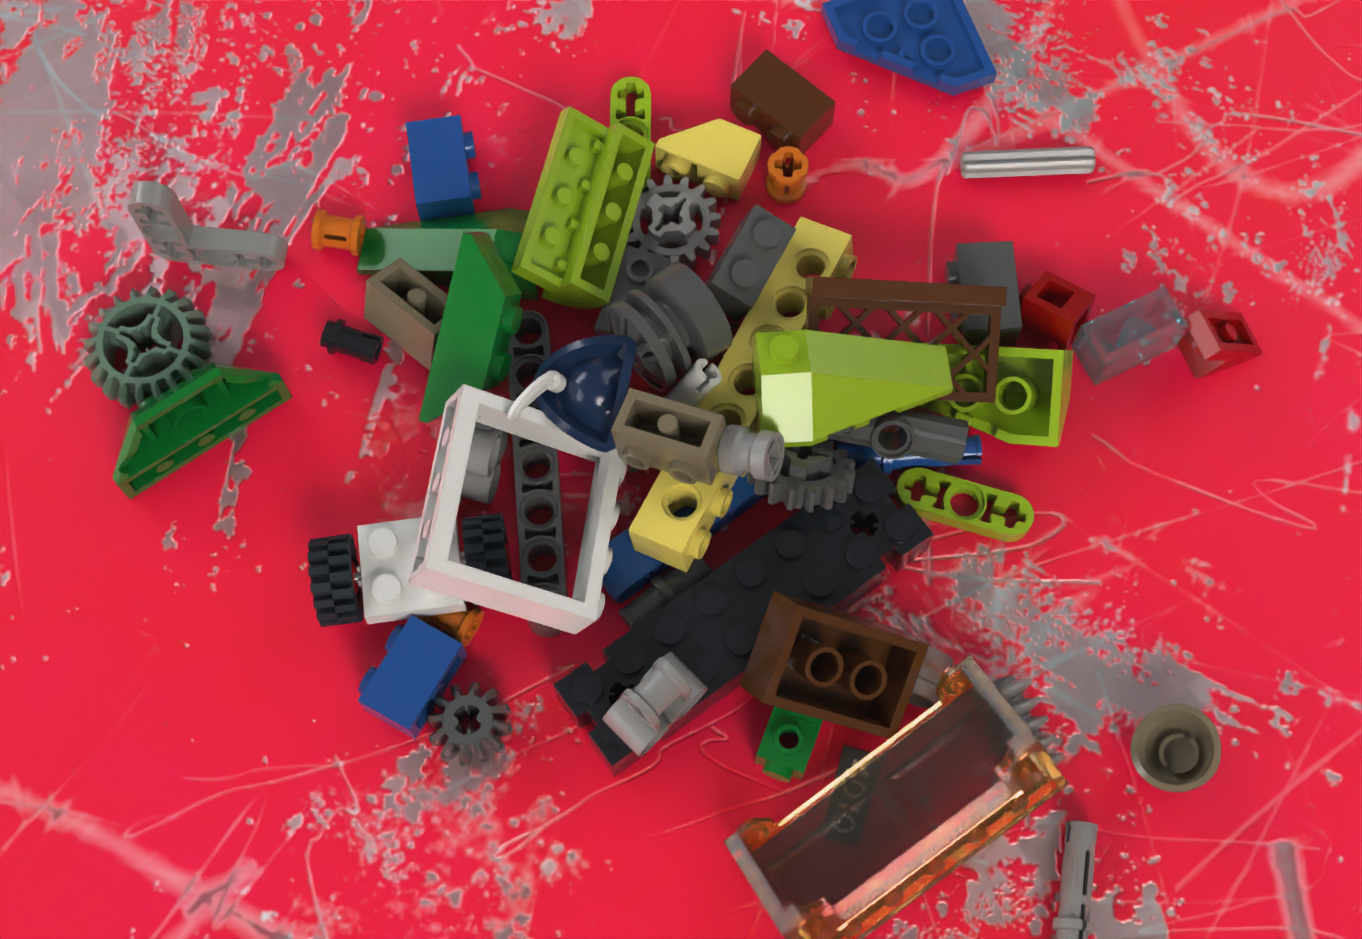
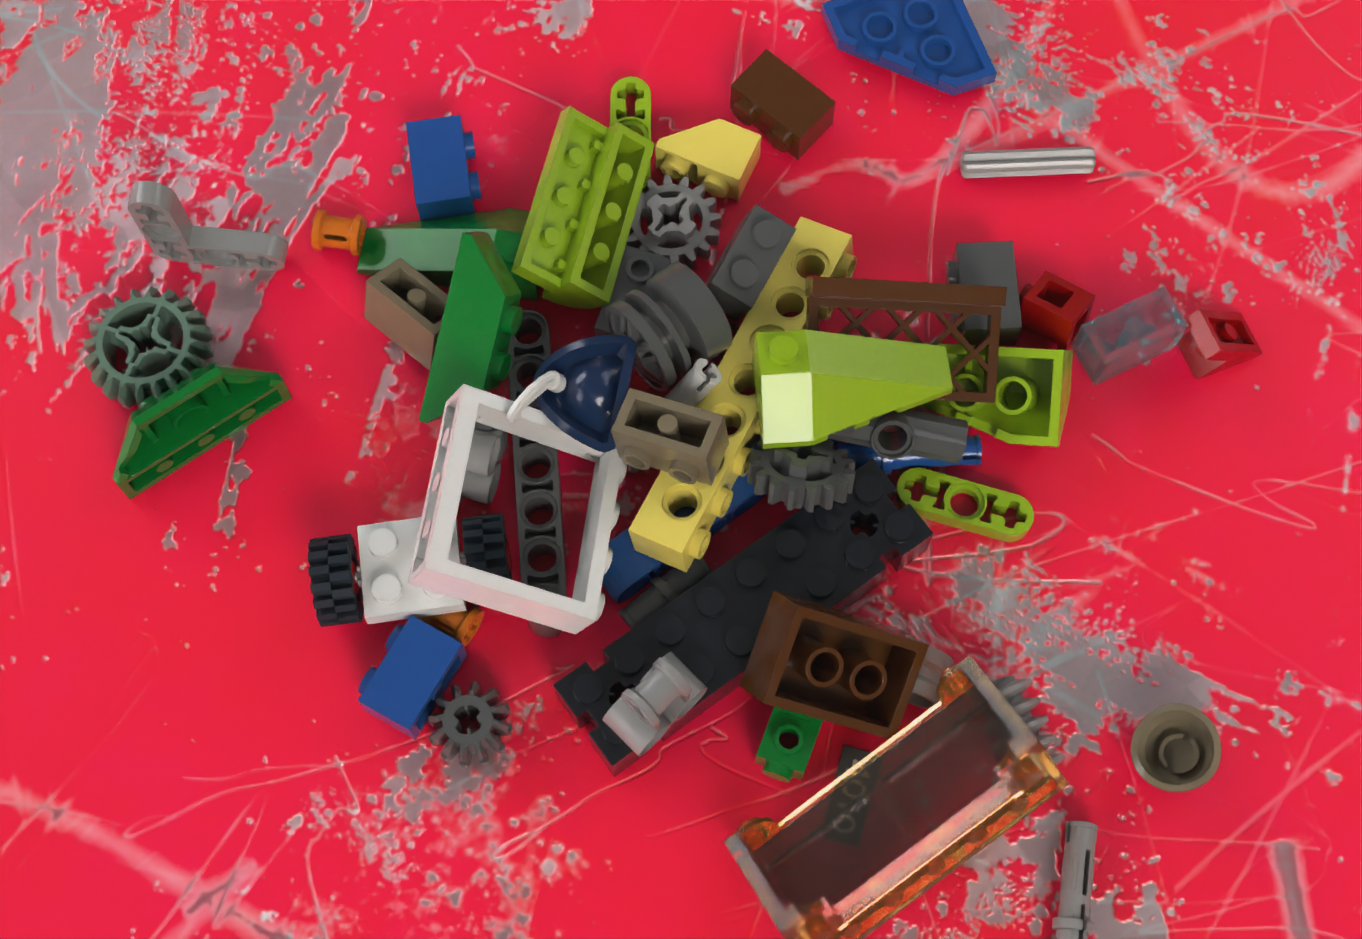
(351, 341): black pin -> none
(751, 452): light grey wheel -> none
(776, 181): orange bush -> none

